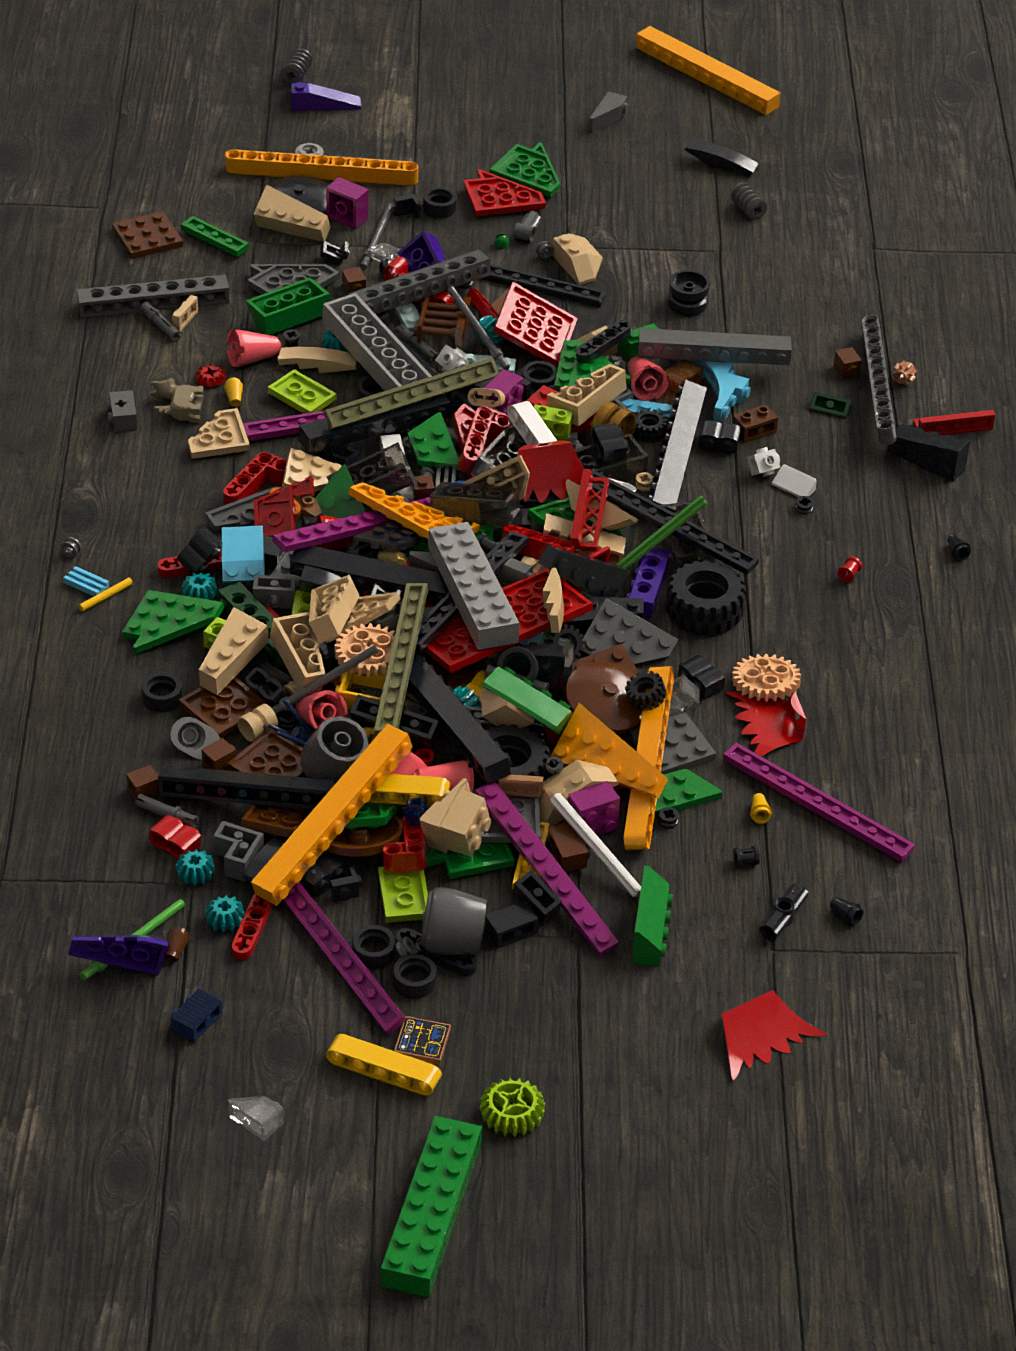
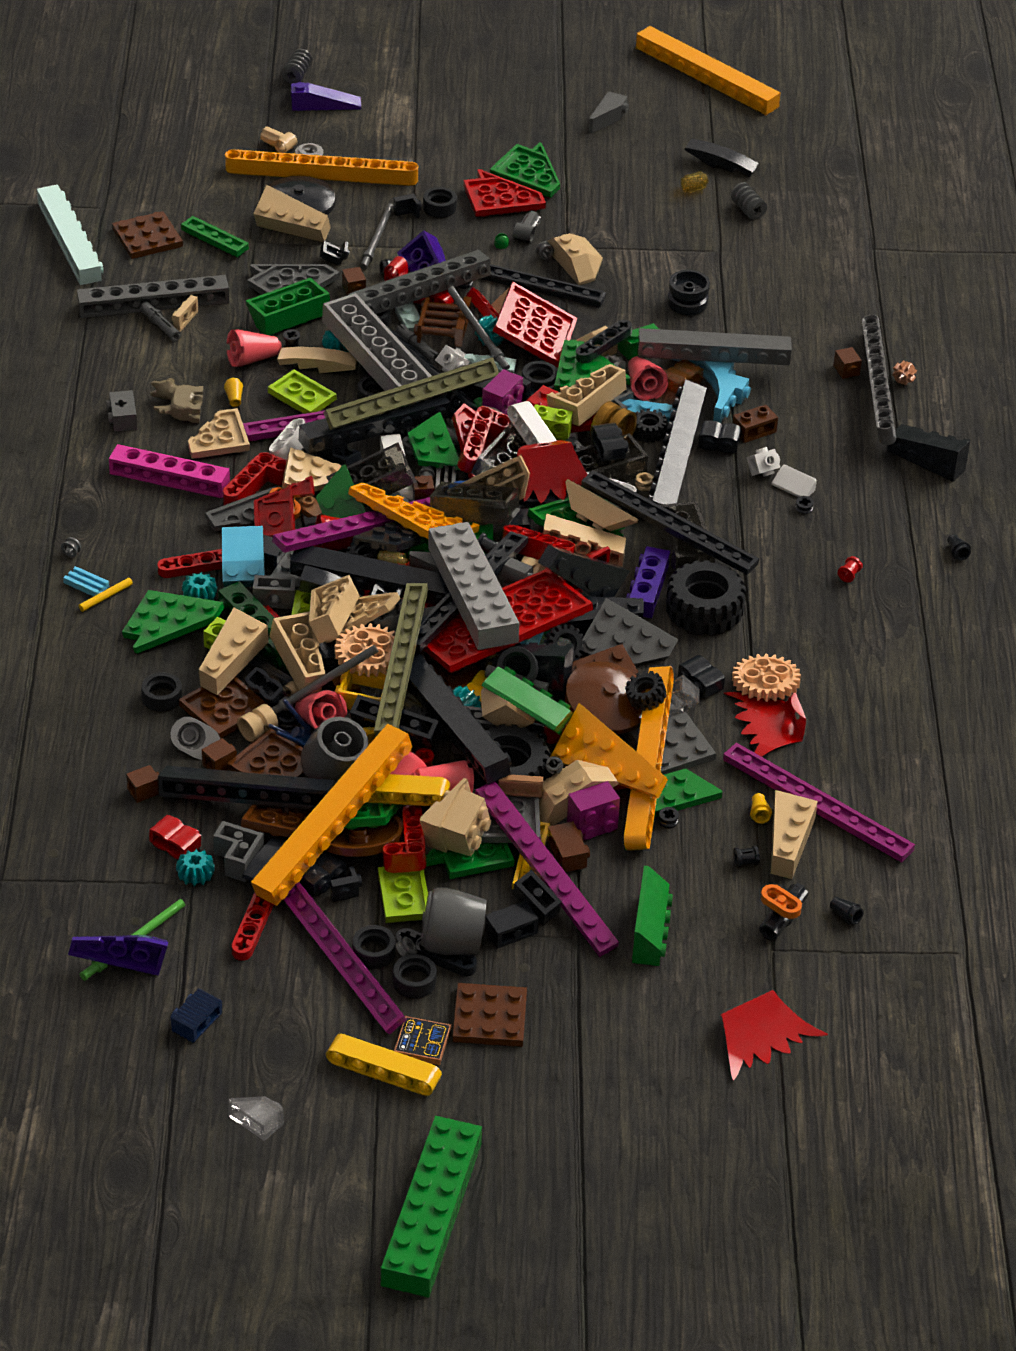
(69, 234): none -> light aqua brick
(163, 809): dark grey pin -> none
(169, 471): none -> dark pink brick
(177, 940): reddish brown cone -> none
(199, 551): black brick -> none
(204, 378): red gear -> none
(224, 913): teal gear -> none
(281, 141): none -> tan piece
(287, 440): none -> white beam
(347, 203): magenta brick -> none
(383, 251): clear slope -> none
(414, 810): clear blue gear -> none
(485, 392): tan beam -> none
(490, 1014): none -> reddish brown plate
(512, 1113): lime gear -> none
(554, 601): tan slope -> none
(582, 508): red fence -> none
(596, 844): white axle -> none
(662, 533): bright green axle -> none
(694, 181): none -> clear yellow brick
(781, 901): none -> orange plate
(791, 828): none -> tan wedge
(830, 405): dark green slope -> none
(957, 422): red fence -> none

